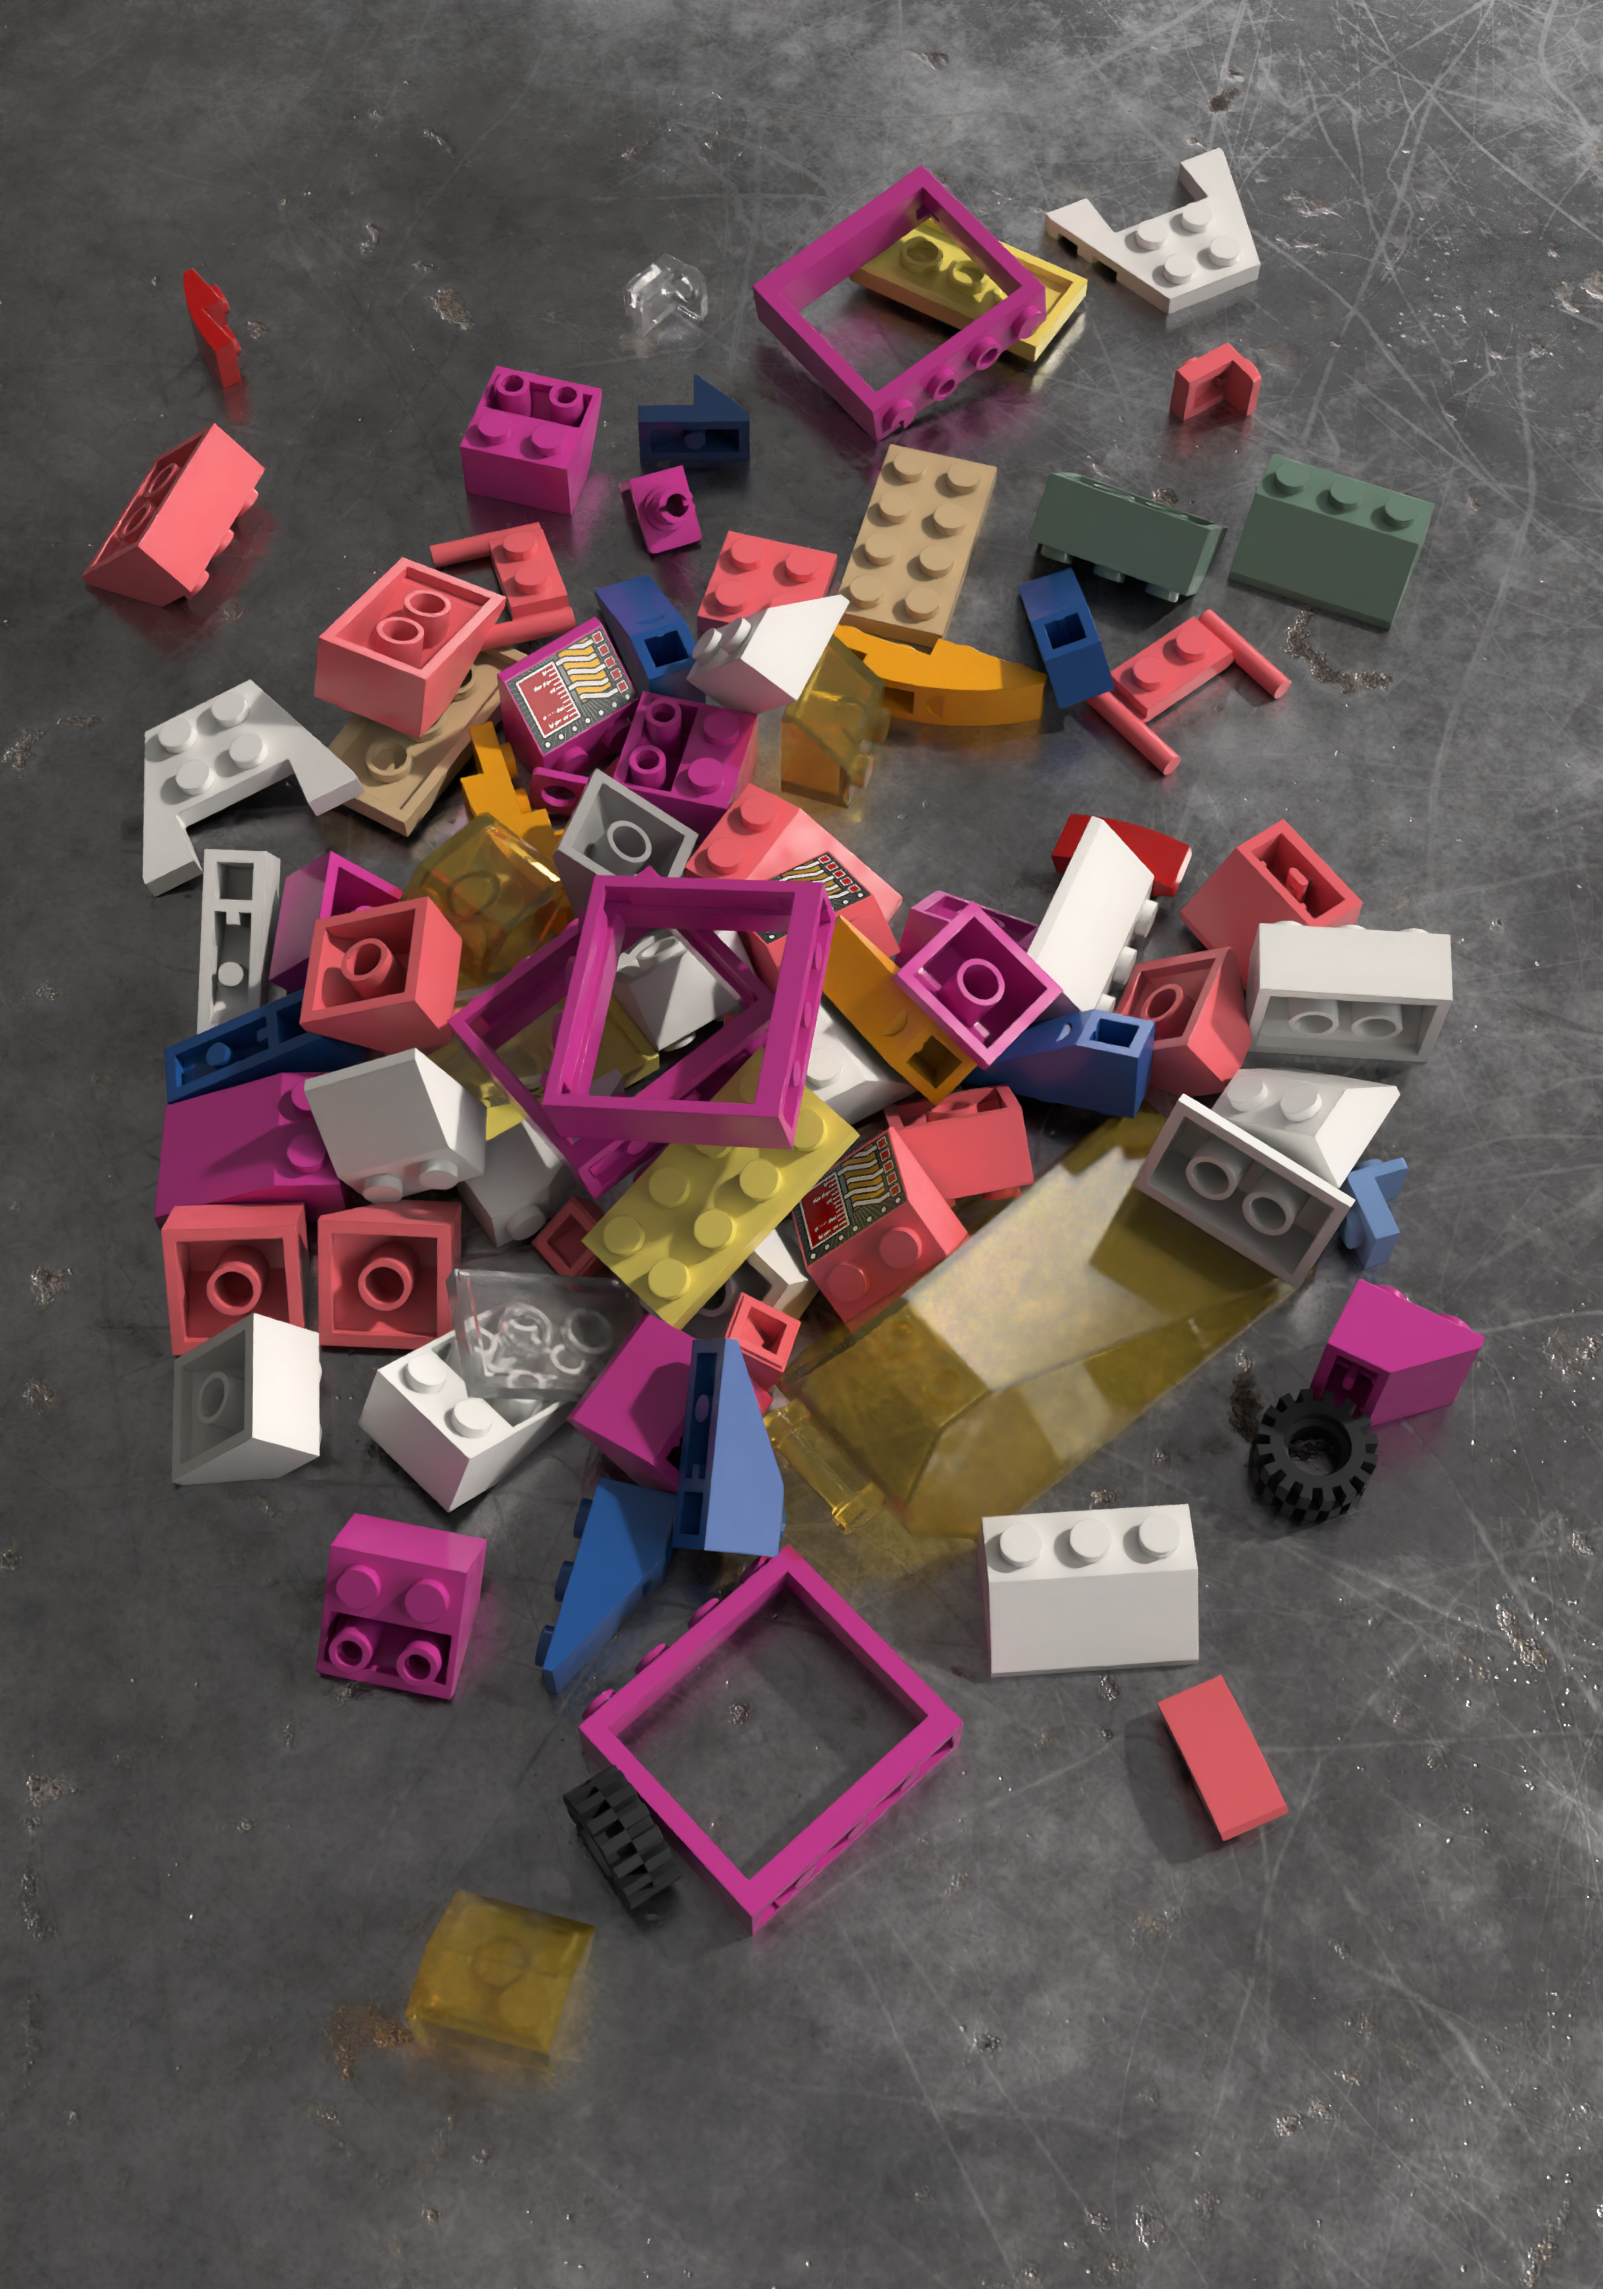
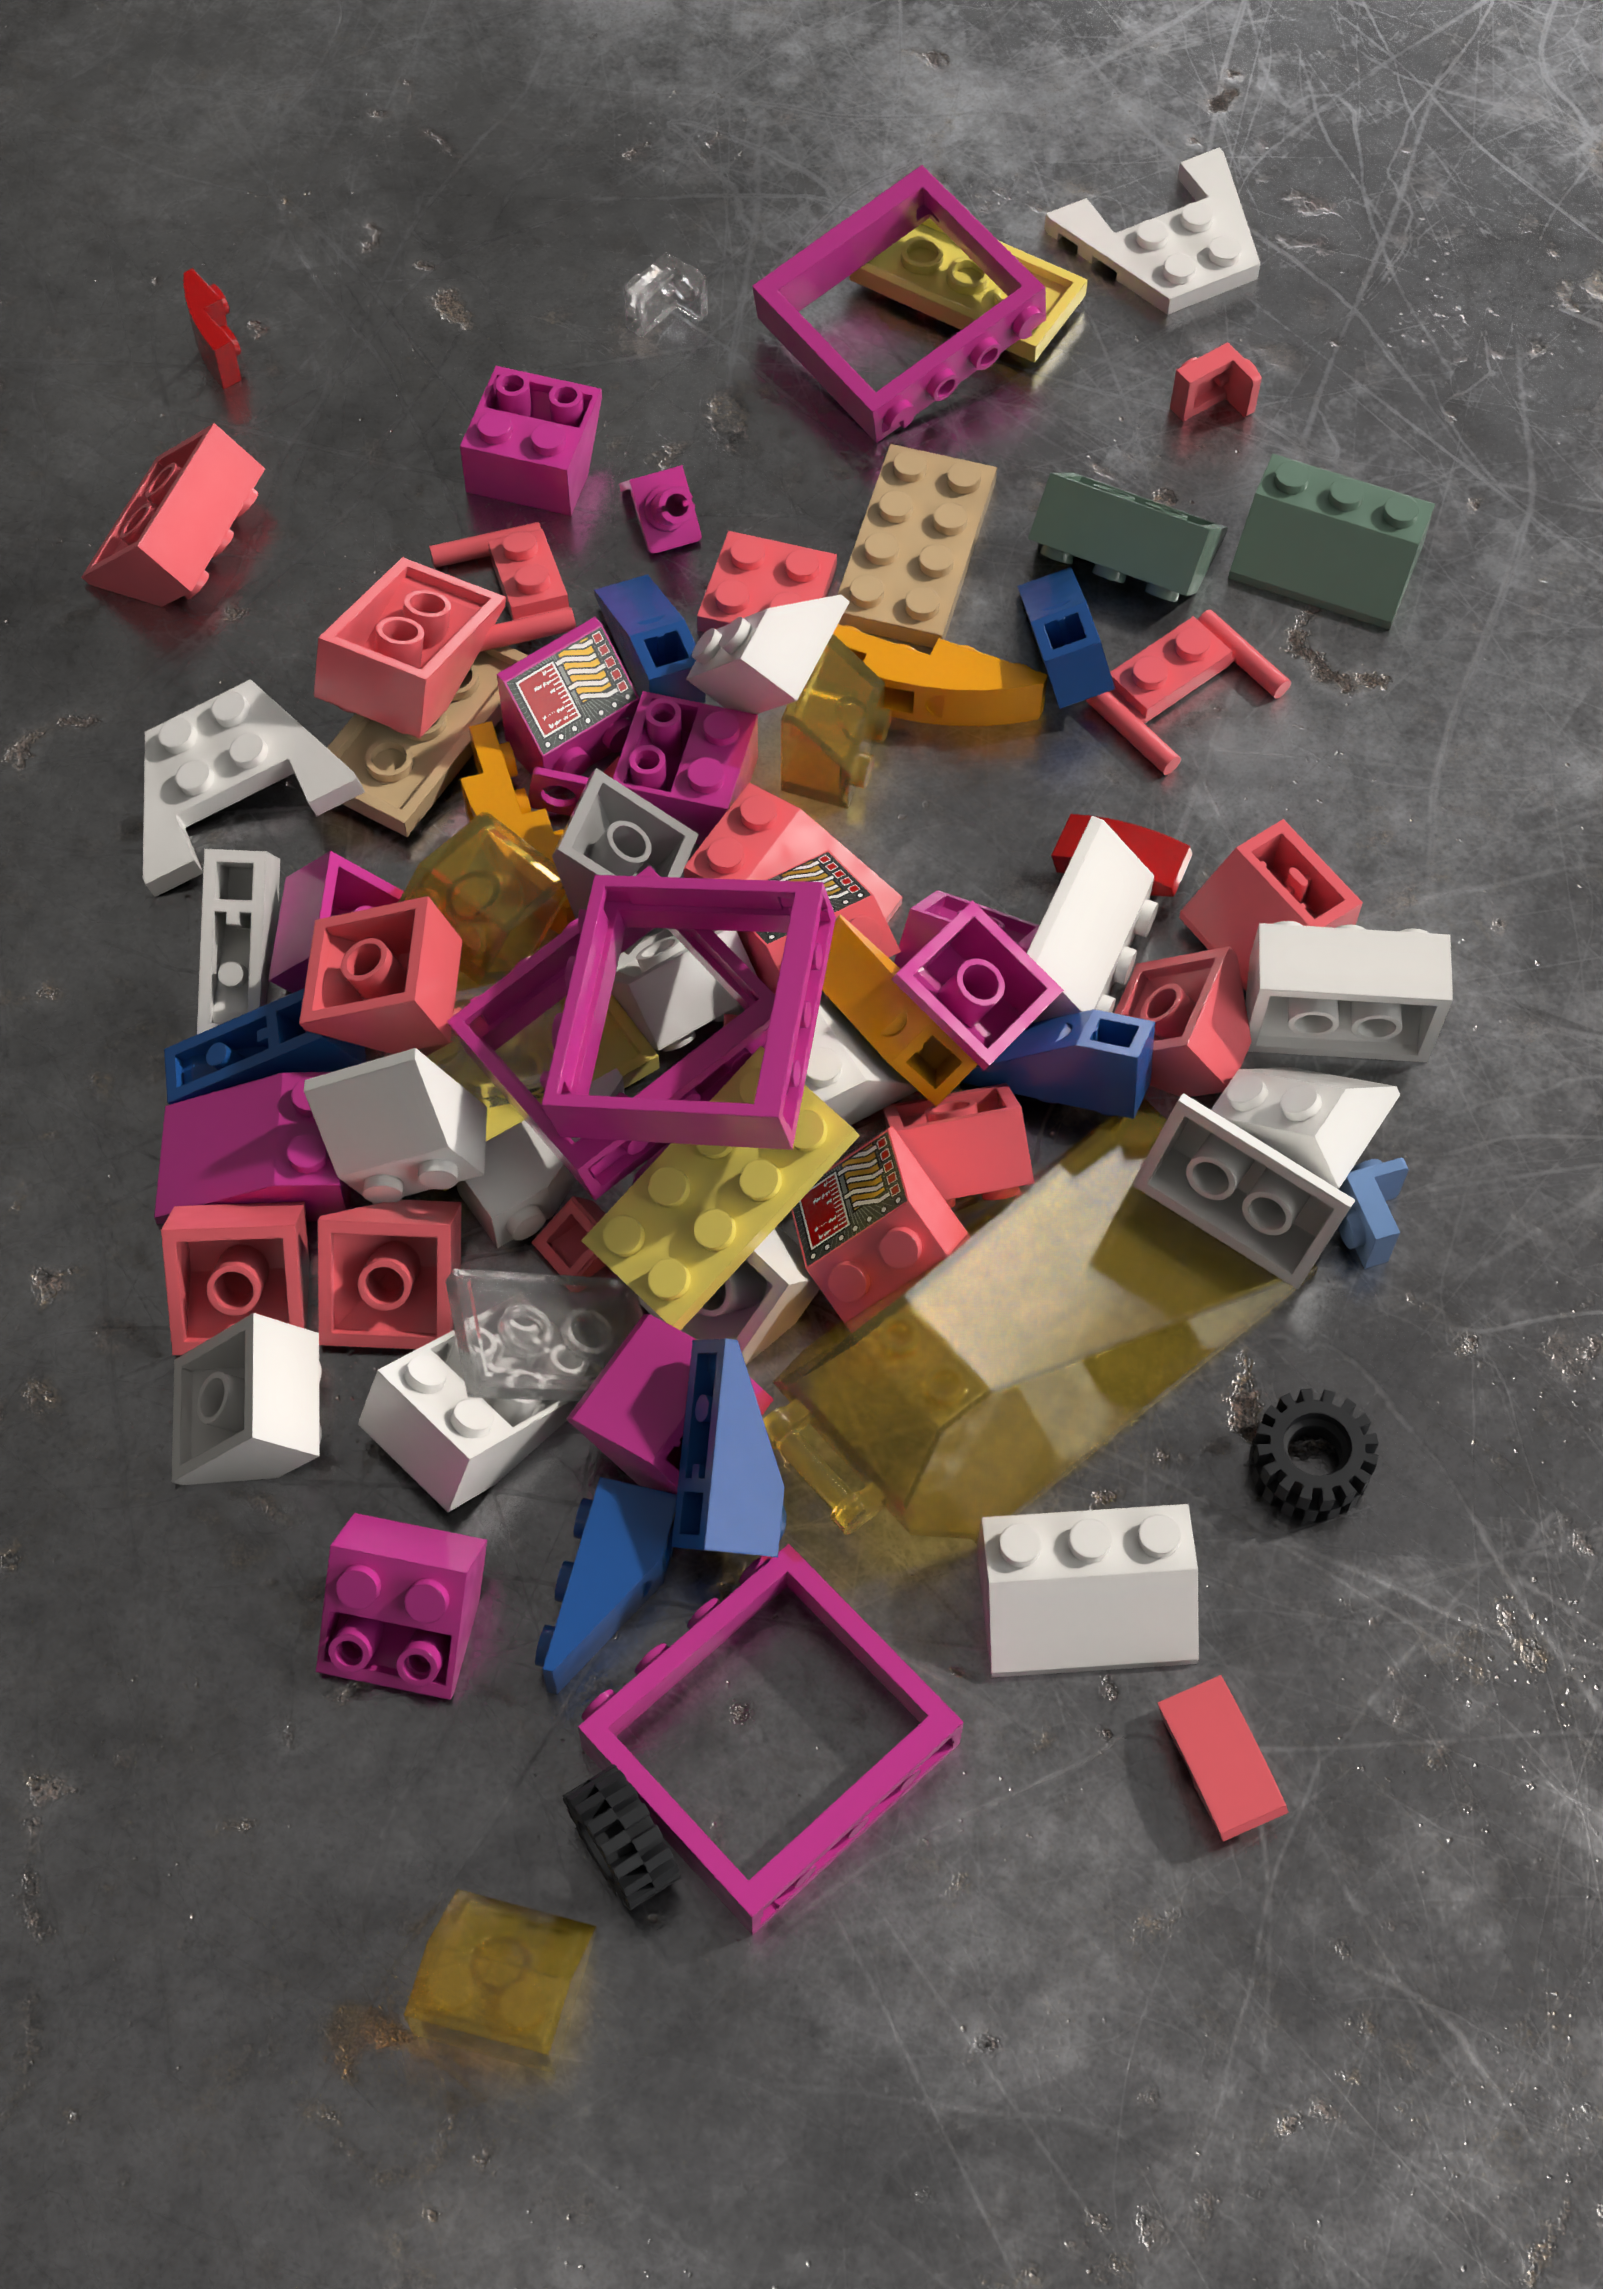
(703, 431): dark blue slope -> none
(763, 1337): coral slope -> none
(1394, 1356): dark pink slope -> none

